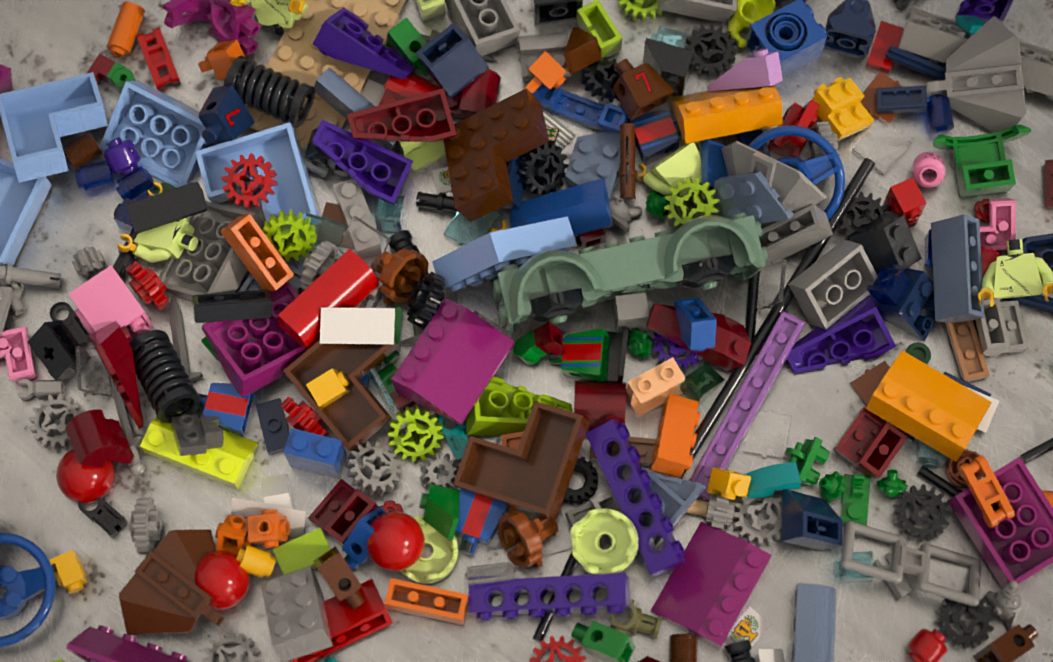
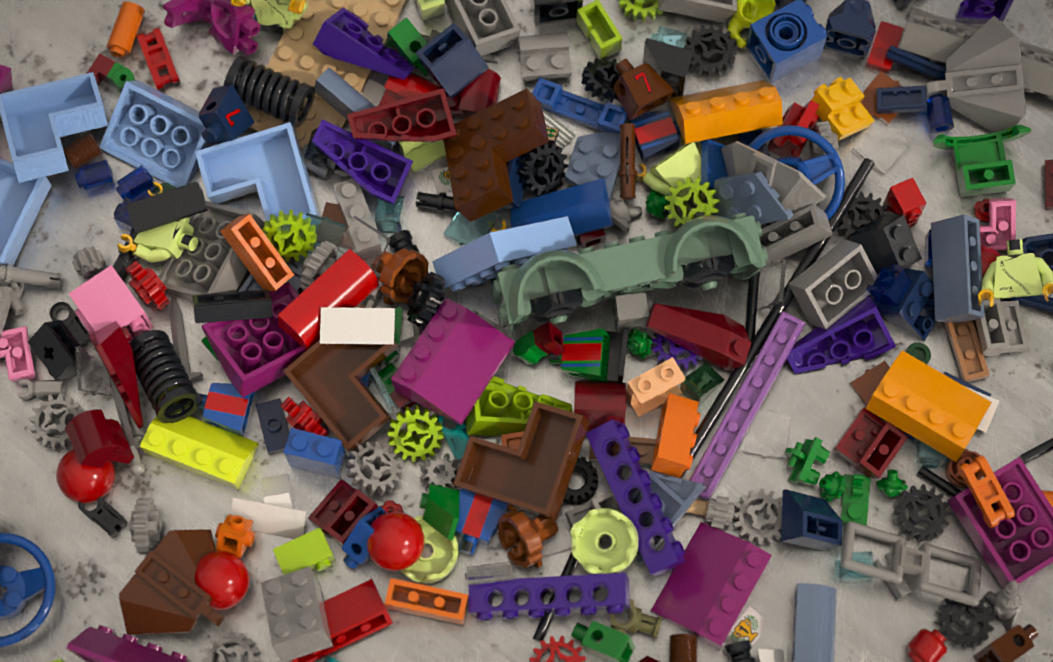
(69, 572): yellow brick -> none
(121, 156): dark purple head -> none
(195, 436): dark grey plate -> none
(221, 58): orange brick -> none
(249, 191): red gear -> none
(256, 561): yellow brick -> none
(268, 529): orange brick -> none
(329, 387): yellow brick -> none
(335, 568): reddish brown torso -> none
(546, 72): orange brick -> none
(581, 50): reddish brown slope -> none
(695, 323): blue slope -> none
(728, 483): yellow brick -> none
(754, 71): lavender slope -> none
(772, 478): teal slope -> none
(928, 169): bright pink head -> none
(970, 24): teal tile -> none

